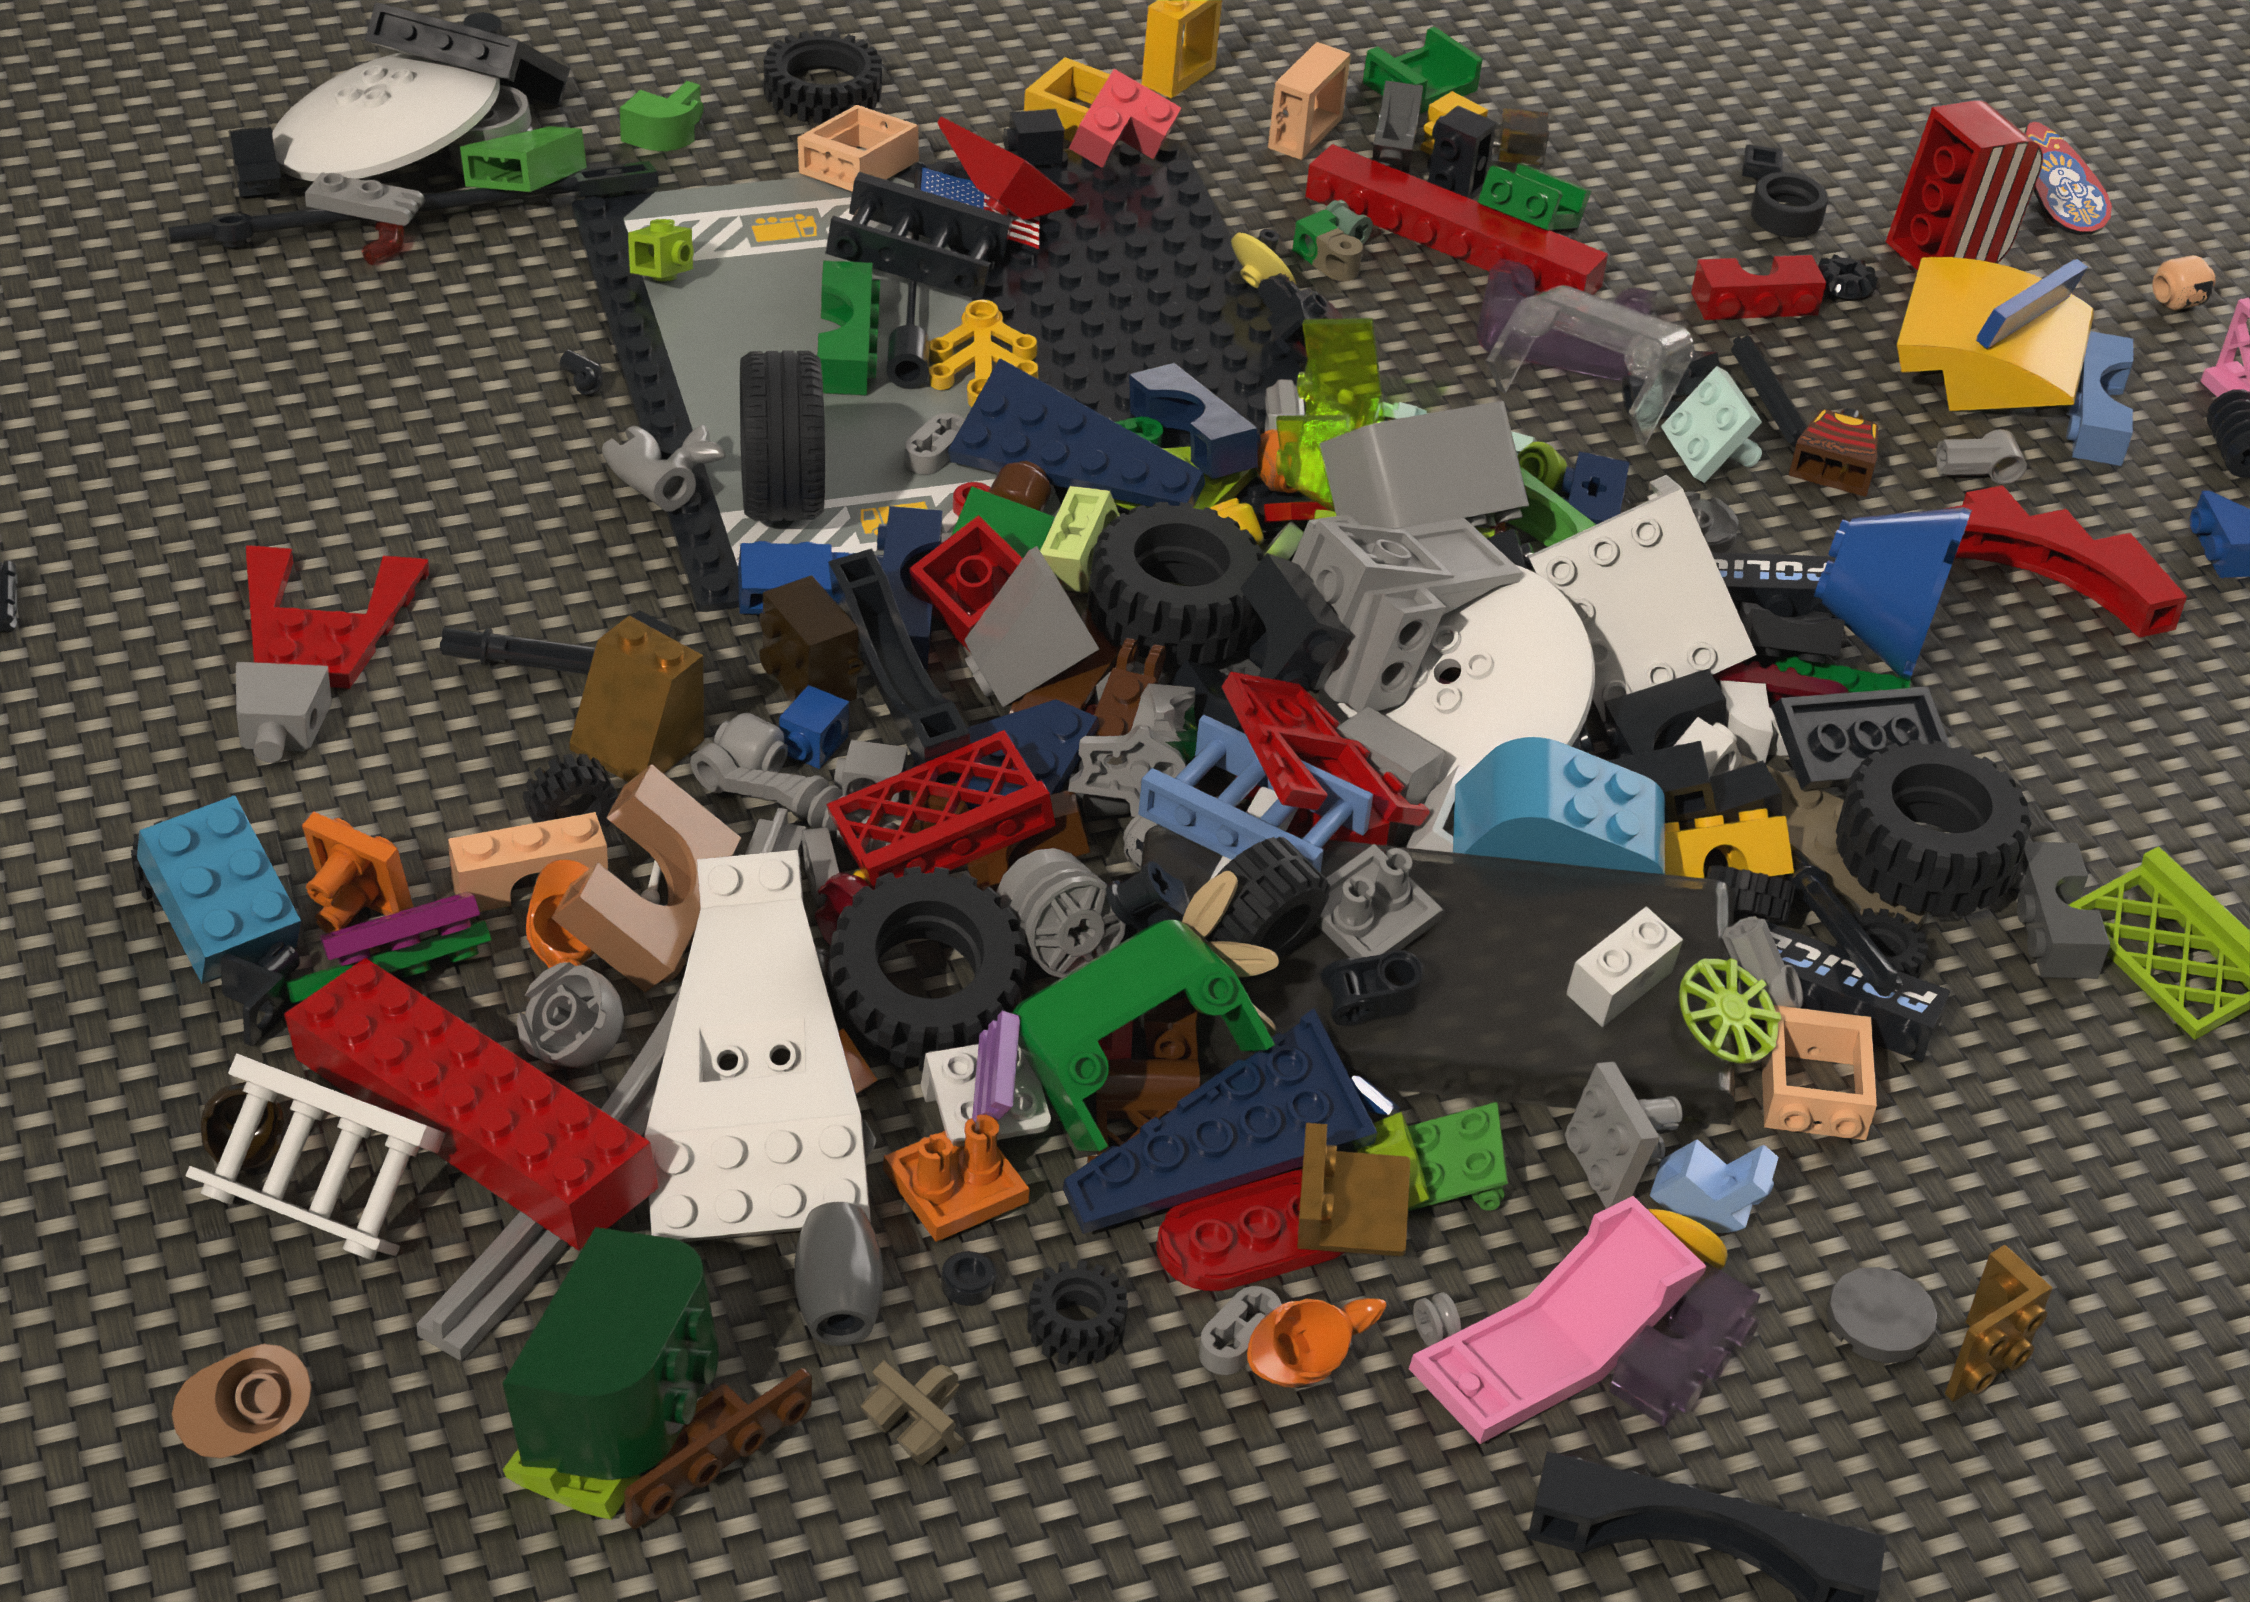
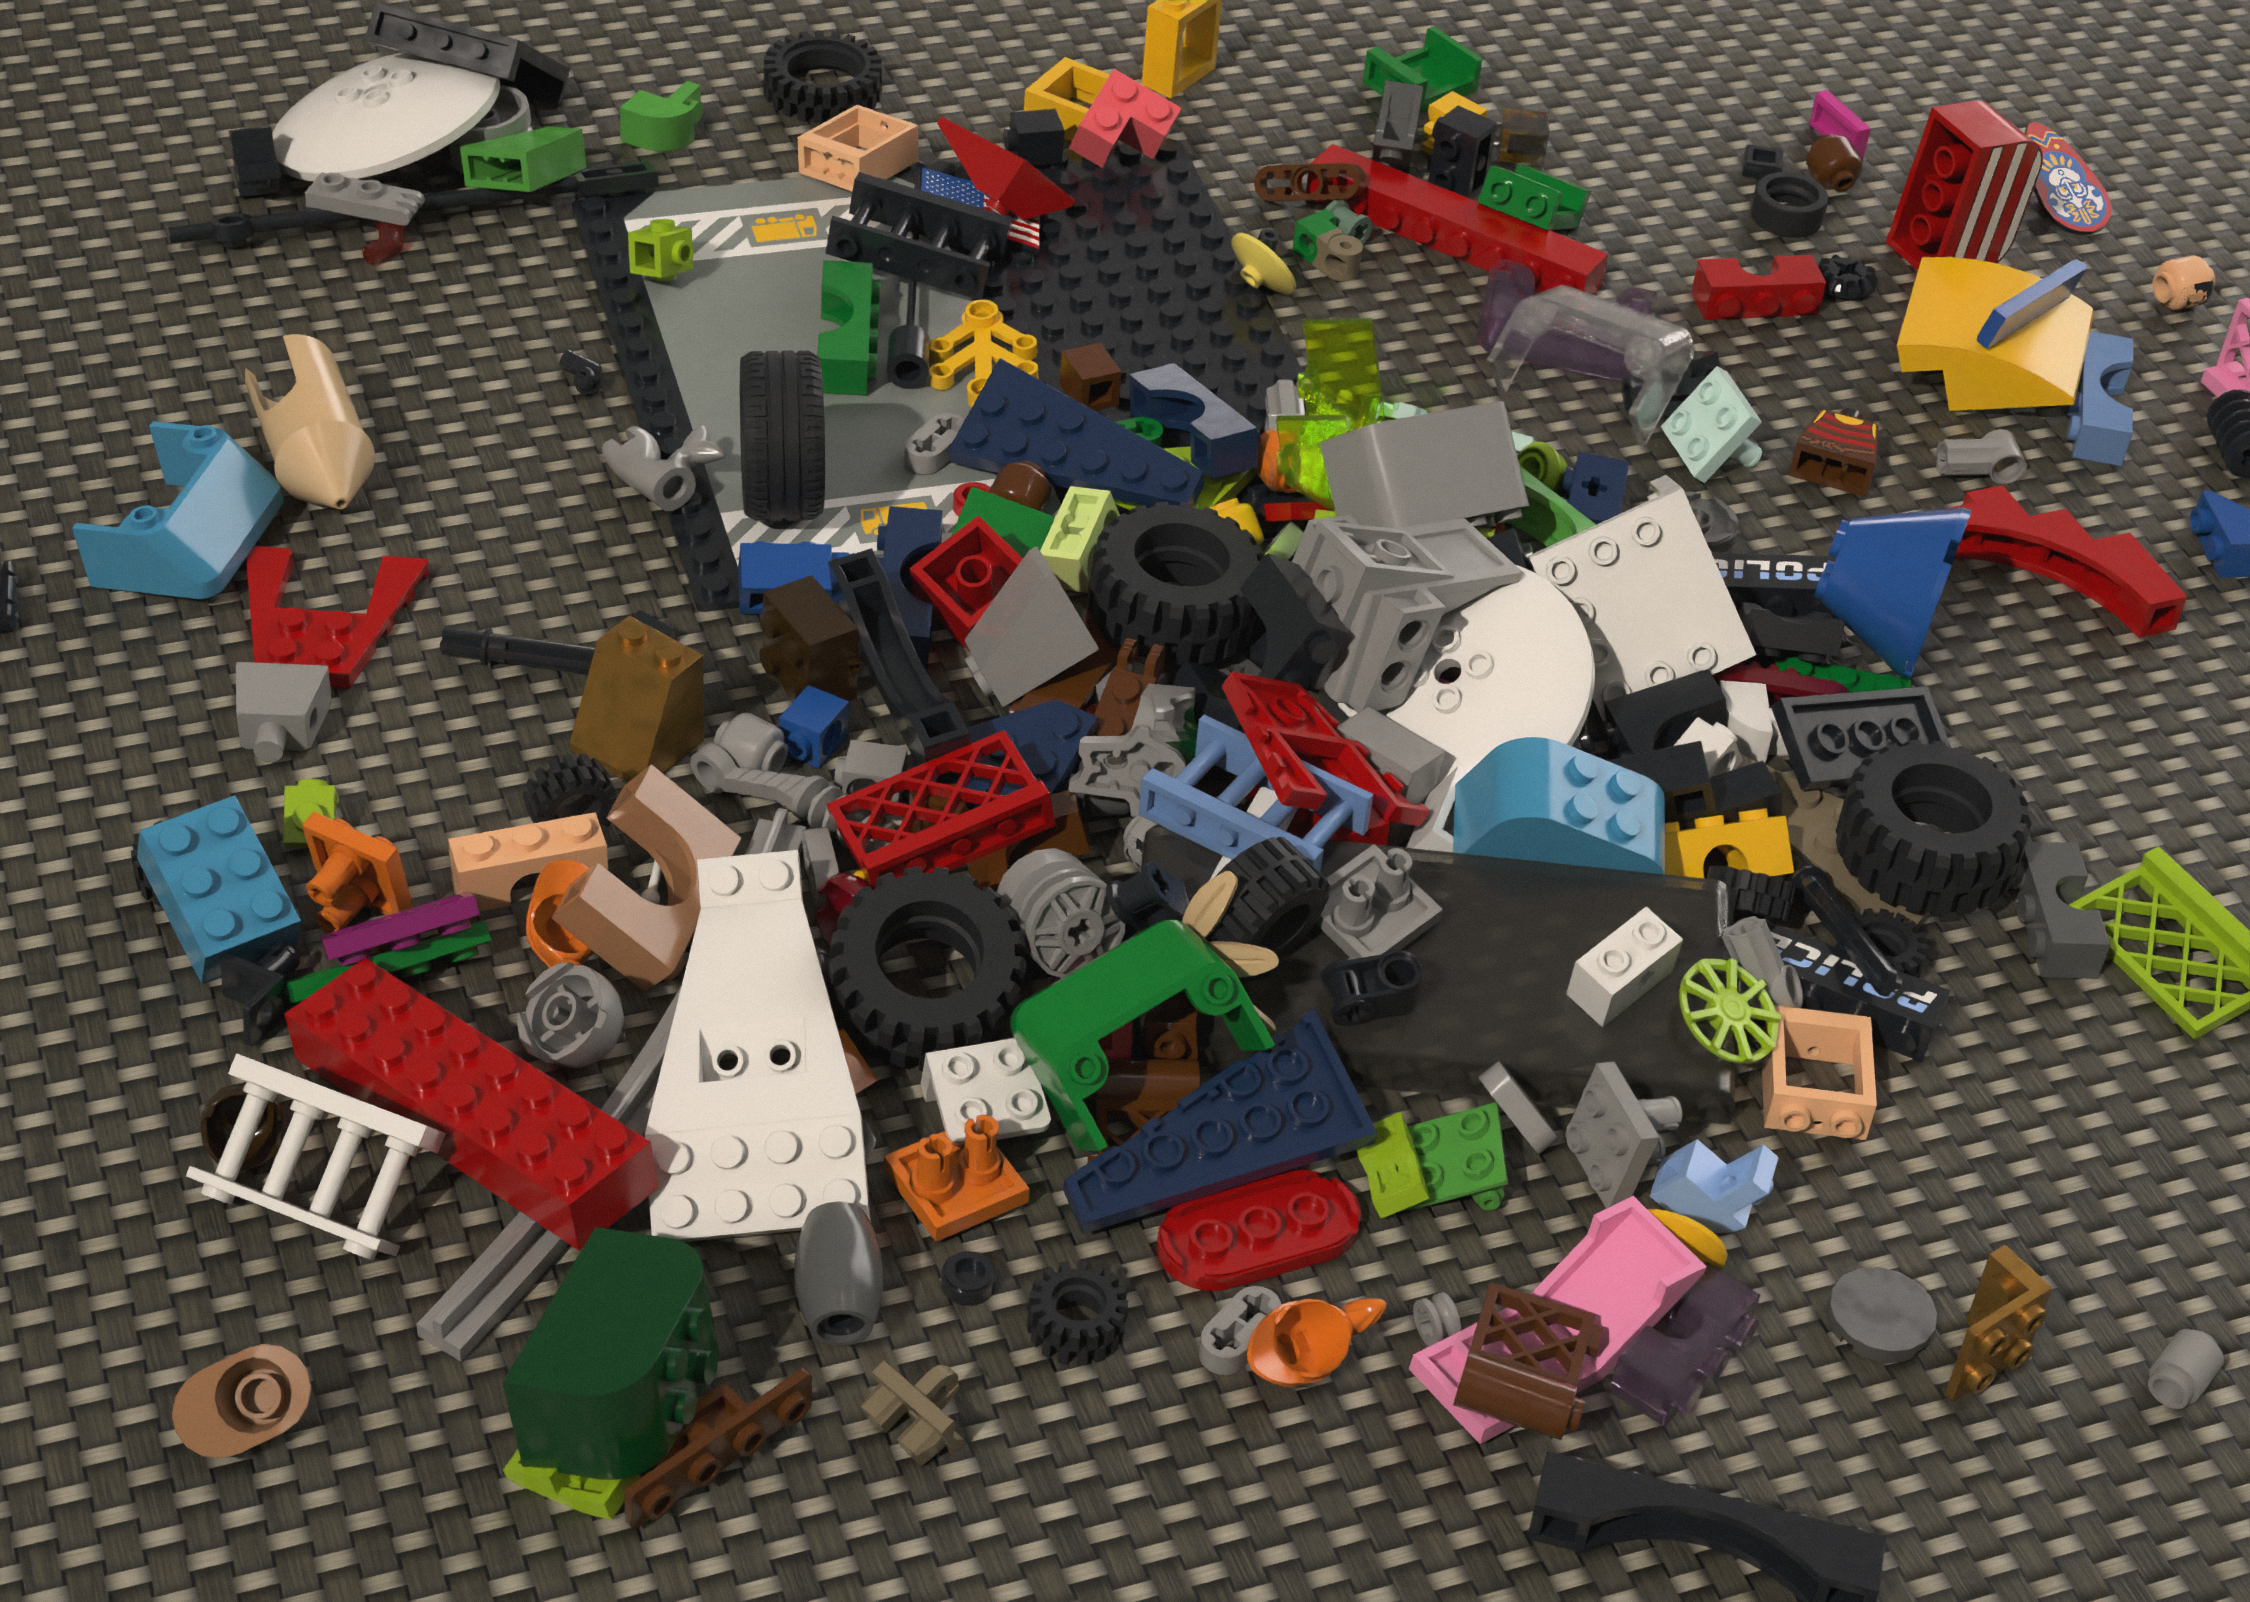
(203, 533): none -> dark azure windscreen
(301, 802): none -> lime bracket
(314, 429): none -> tan piece
(485, 22): black tile -> none
(996, 1067): medium lavender tile -> none
(1090, 376): none -> reddish brown brick
(1290, 309): black hinge -> none
(1312, 96): light nougat window -> none
(1336, 192): none -> reddish brown beam
(1352, 1199): pearl gold bracket -> none
(1373, 1099): slope -> none
(1516, 1385): none -> reddish brown piece
(1518, 1107): none -> light grey beam
(1769, 388): black axle -> none
(1834, 118): none -> dark pink tile
(1834, 162): none -> reddish brown head
(2185, 1368): none -> light grey brick

